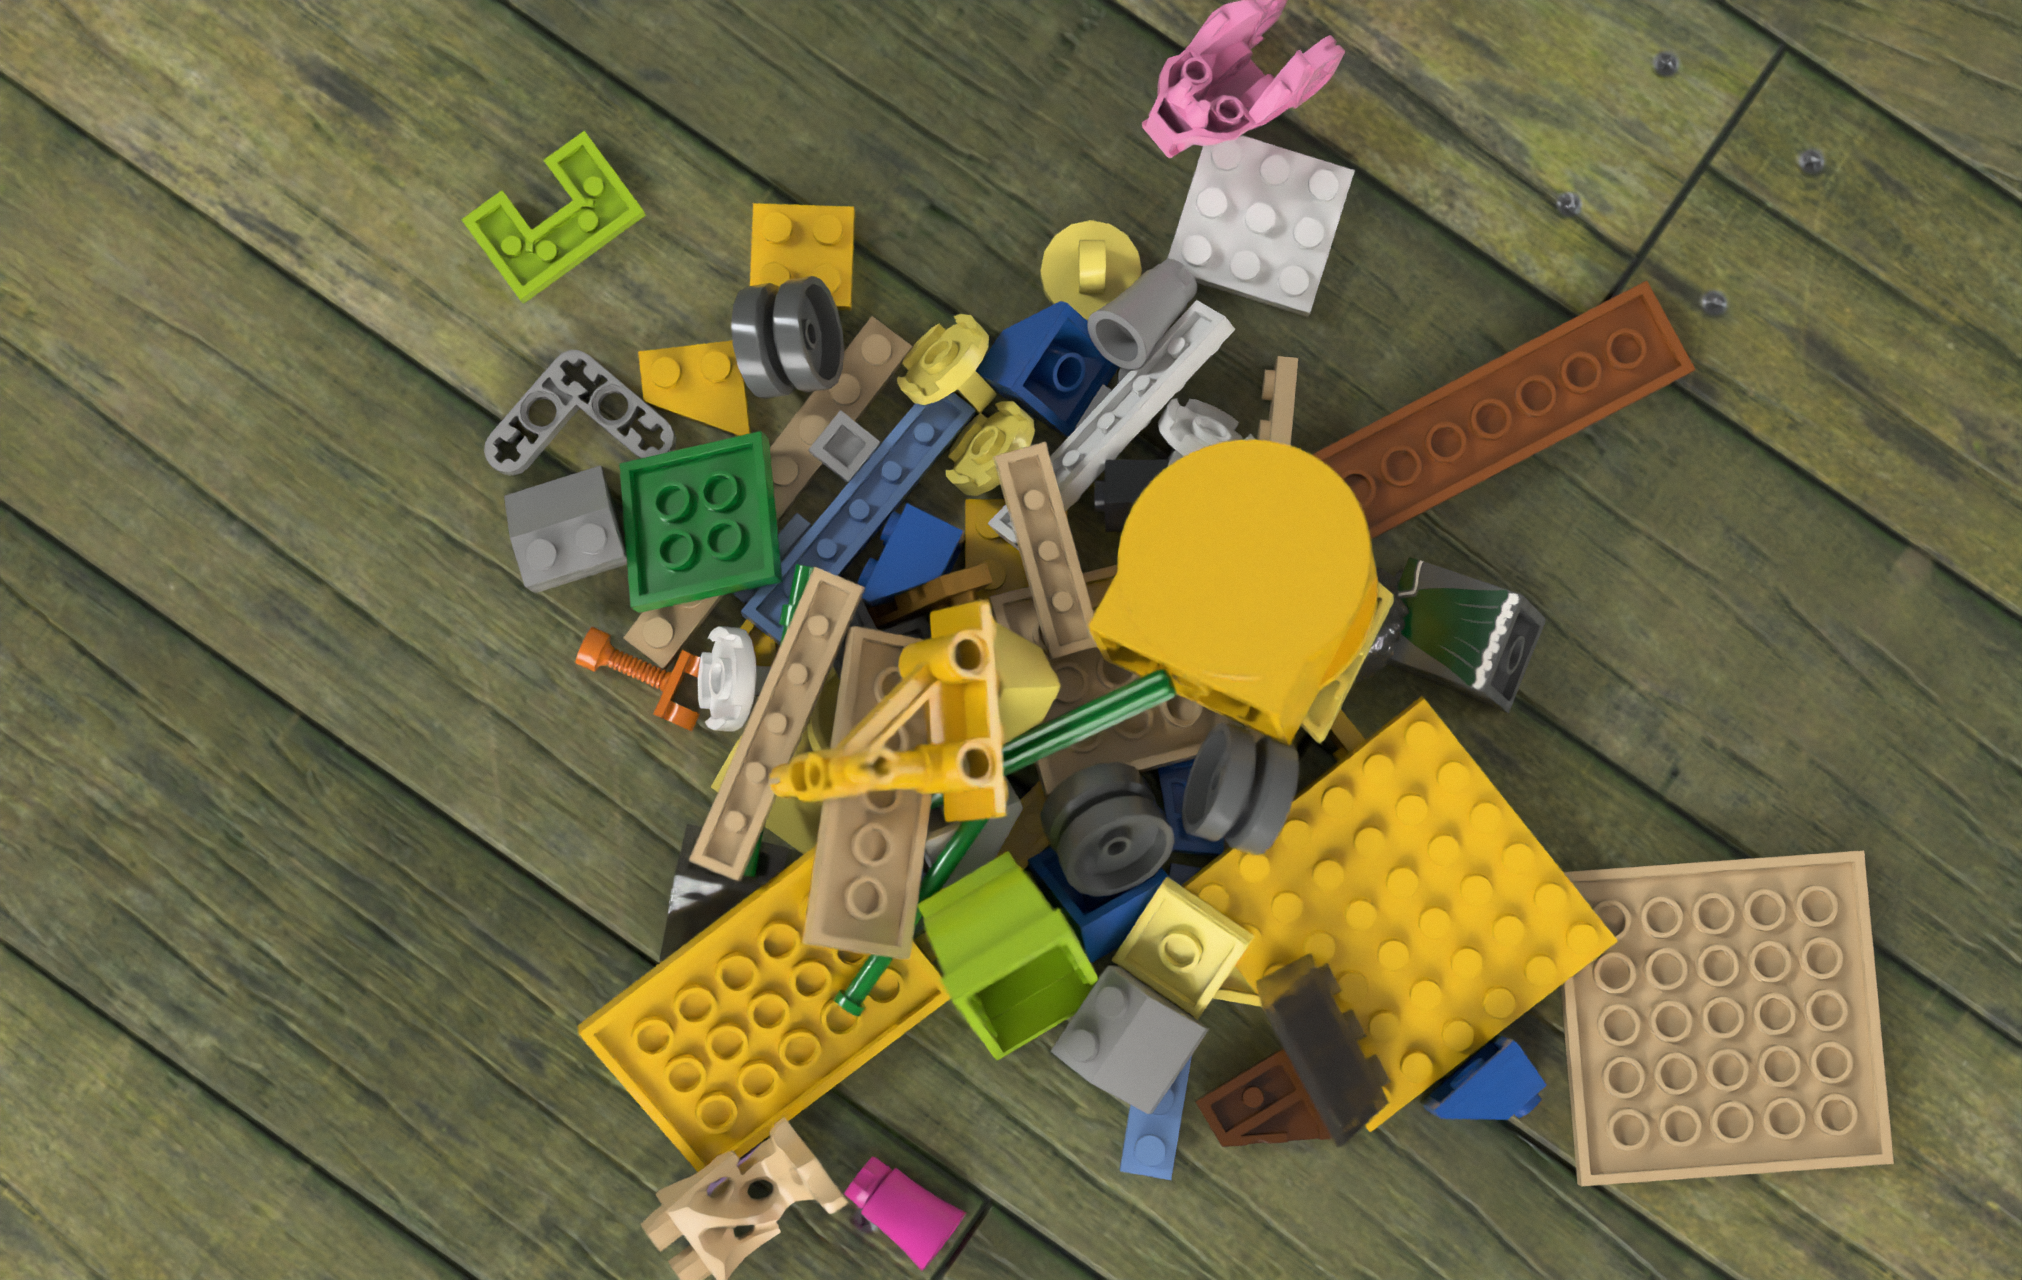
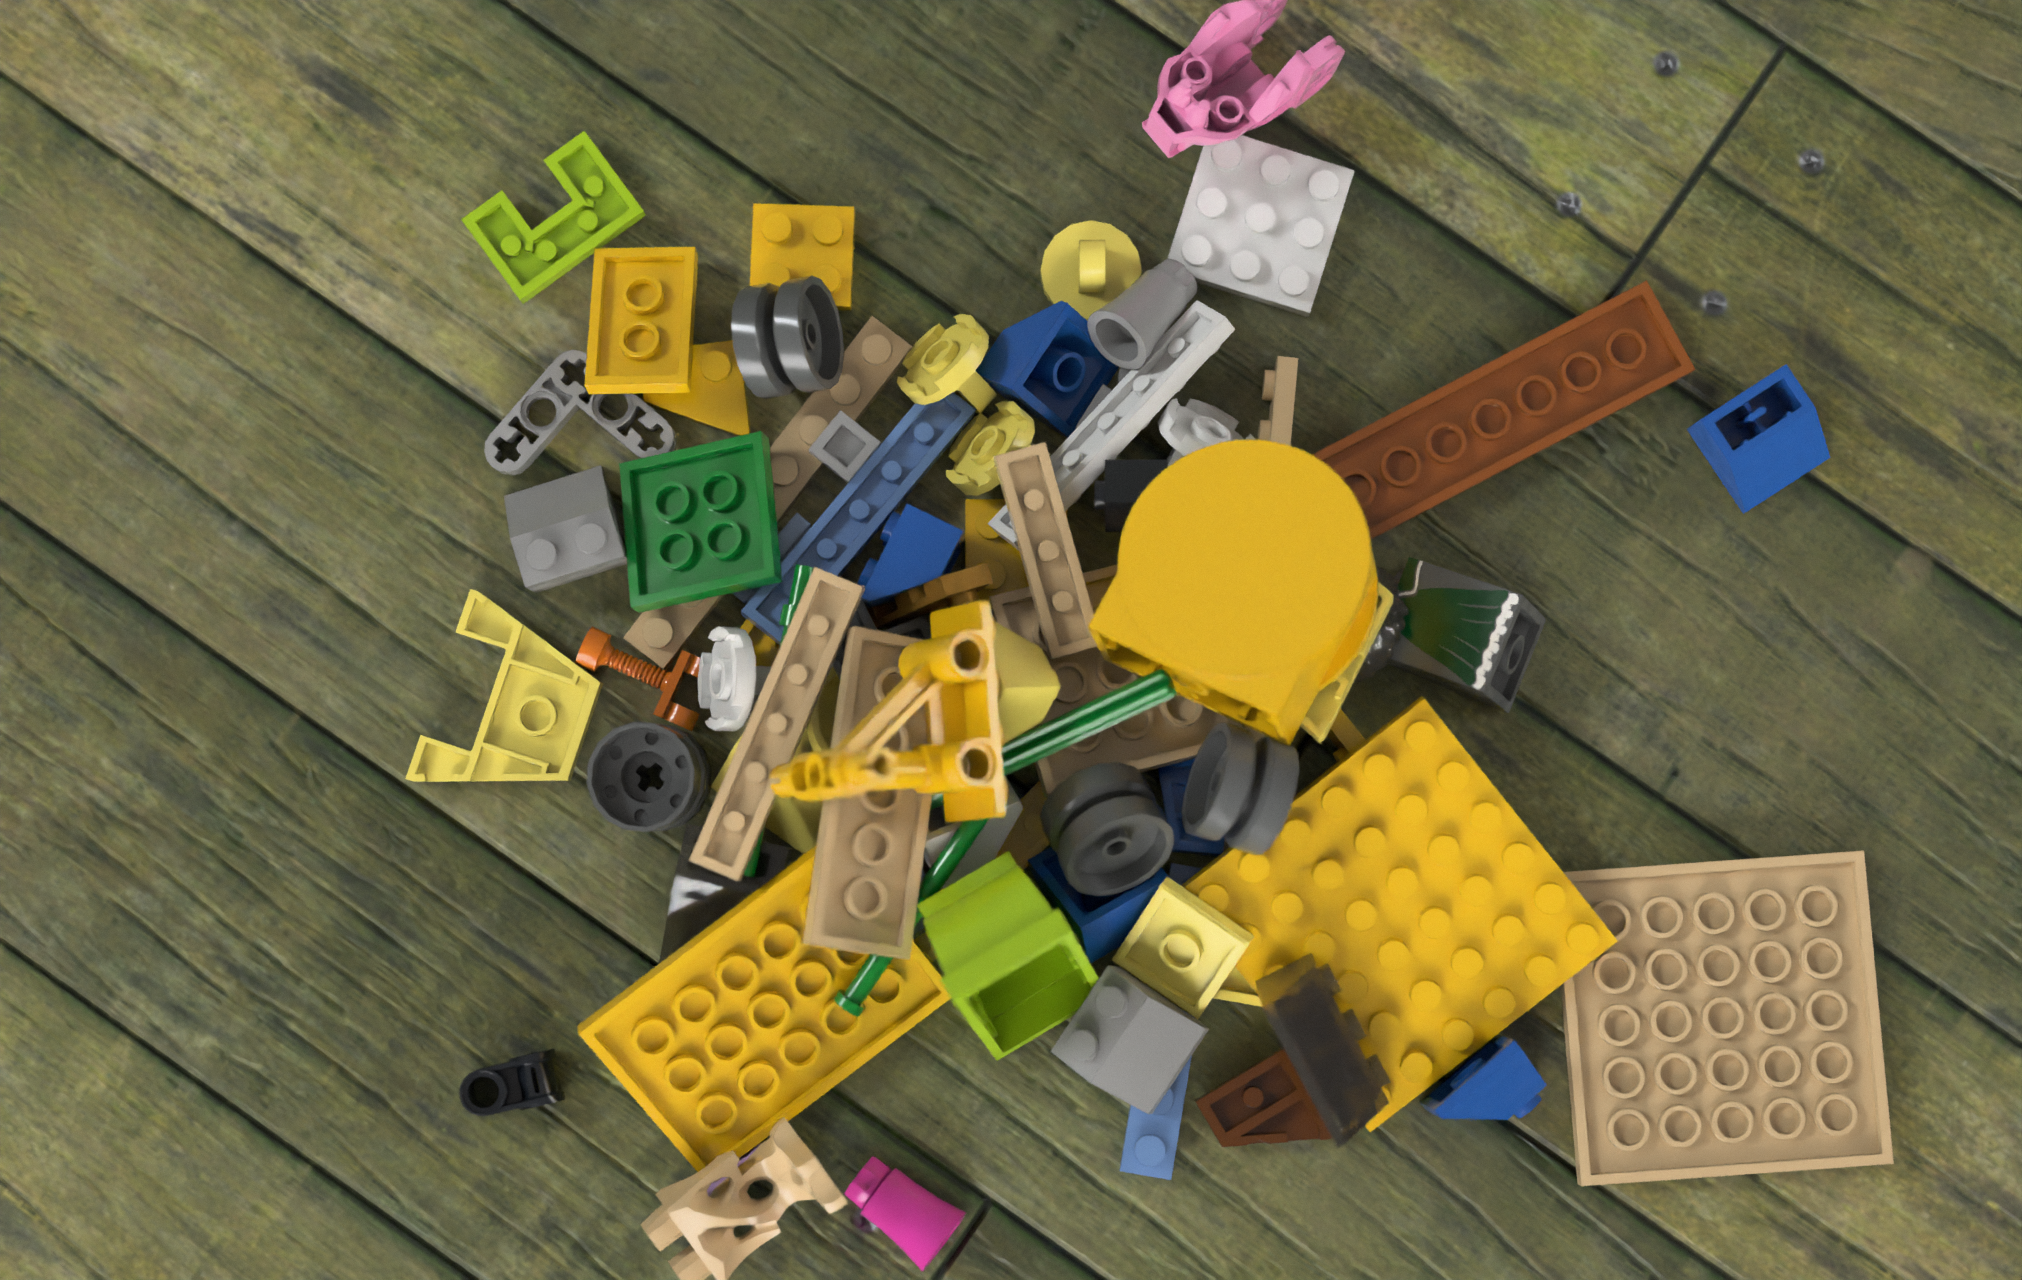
(516, 1084): none -> black piece
(533, 714): none -> light yellow wing
(620, 778): none -> dark grey wheel
(641, 320): none -> yellow plate
(1762, 439): none -> blue slope

